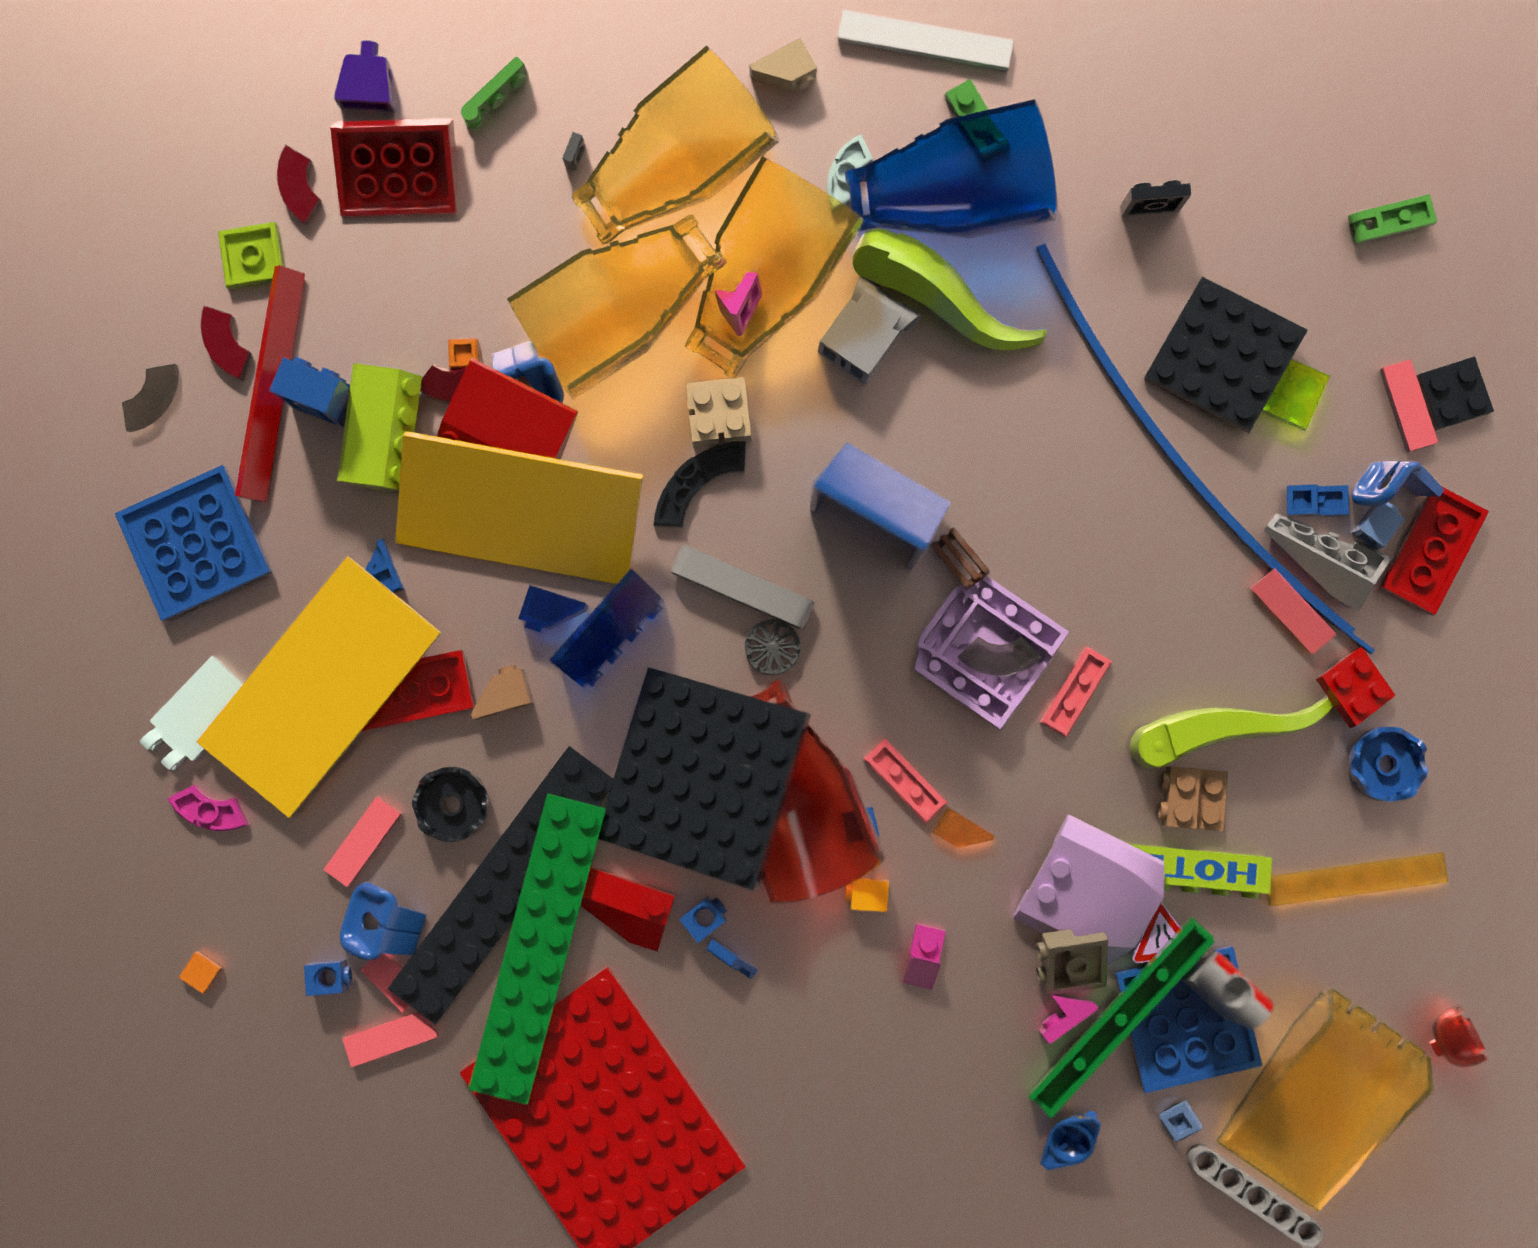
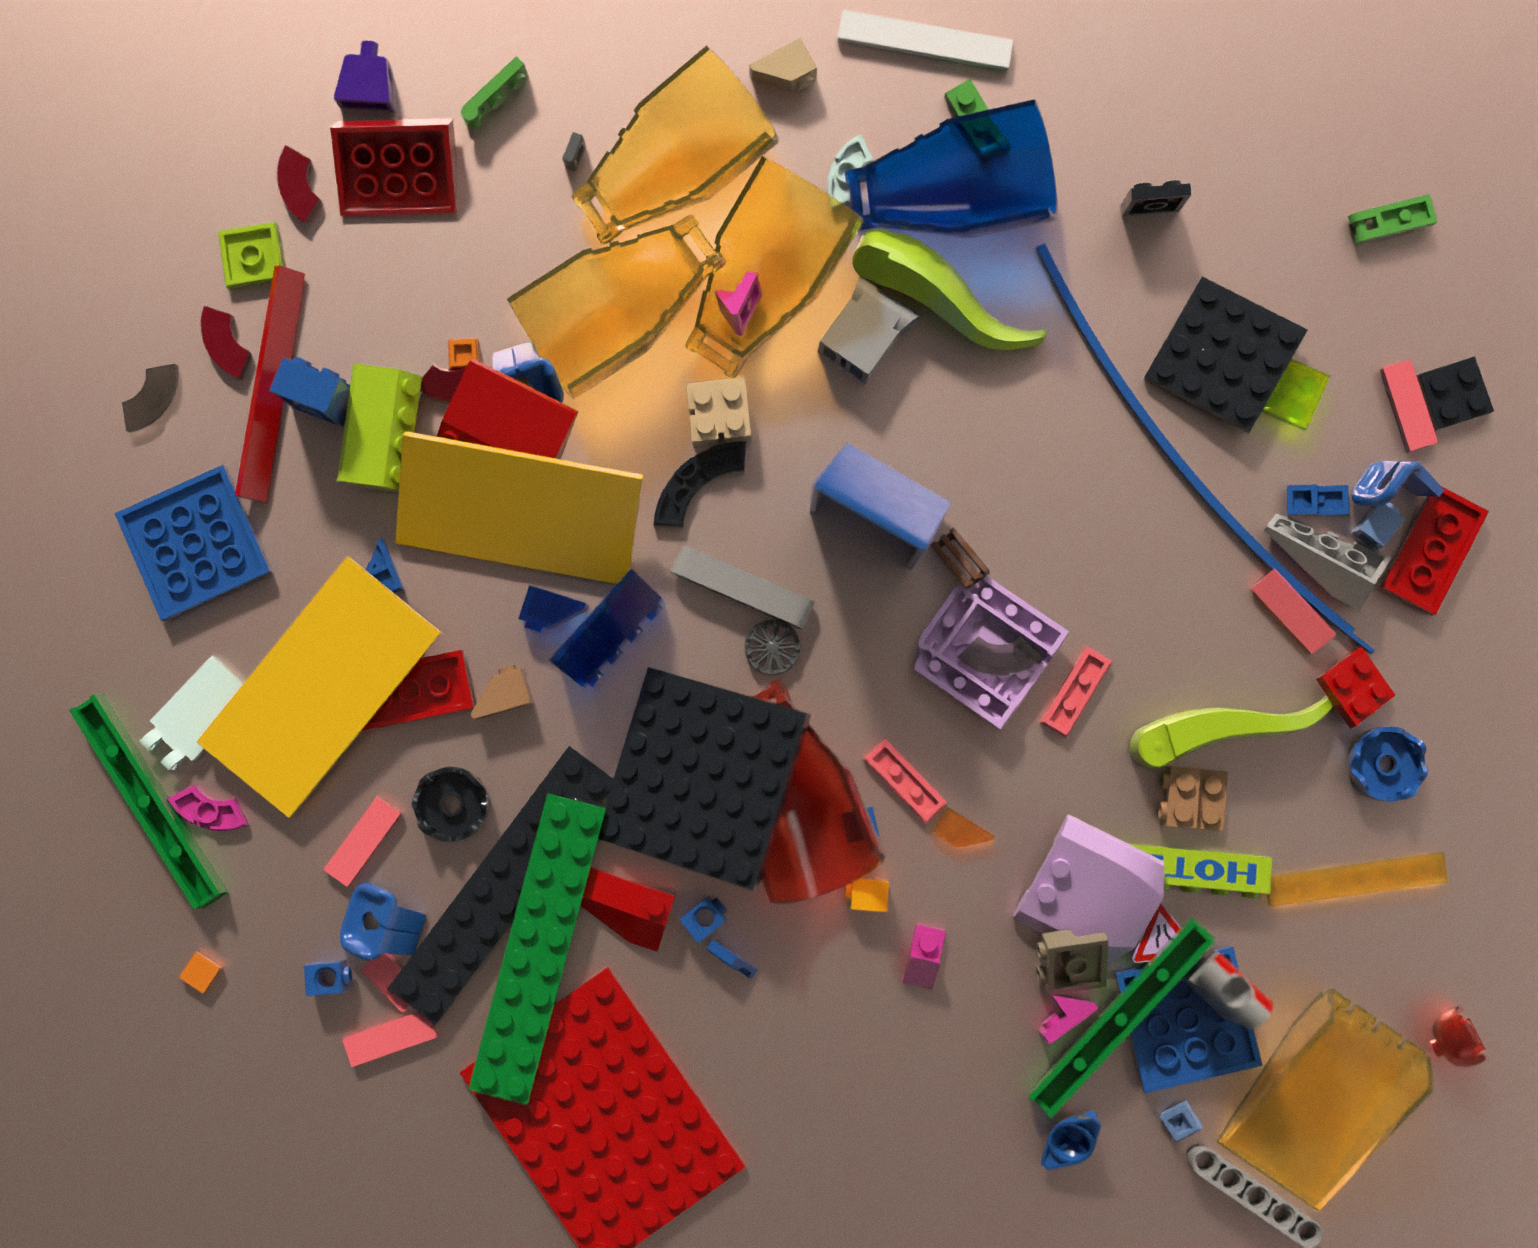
(148, 801): none -> green tile

